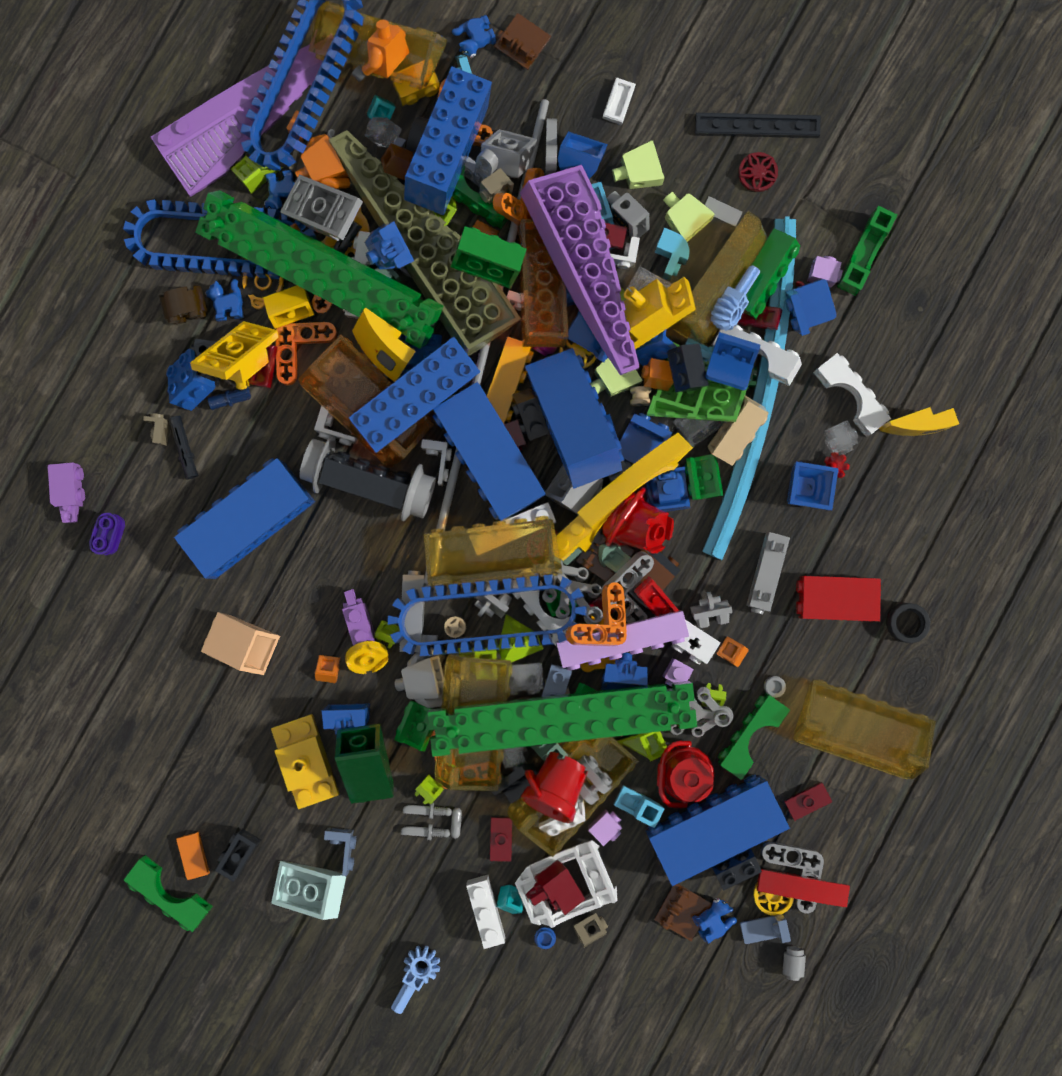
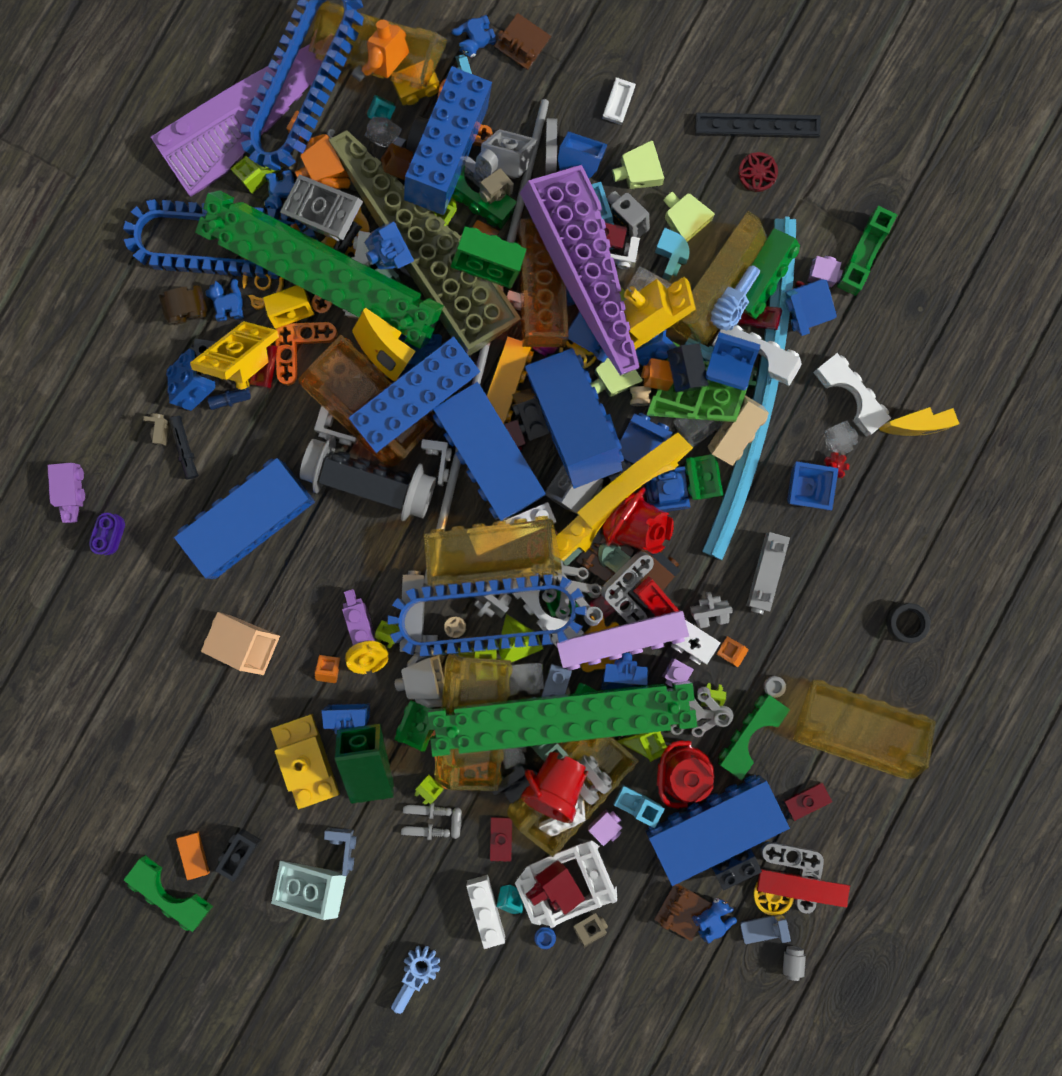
(511, 202): orange beam -> none
(610, 625): orange beam -> none
(723, 211): light grey sticker -> none
(838, 598): red brick -> none

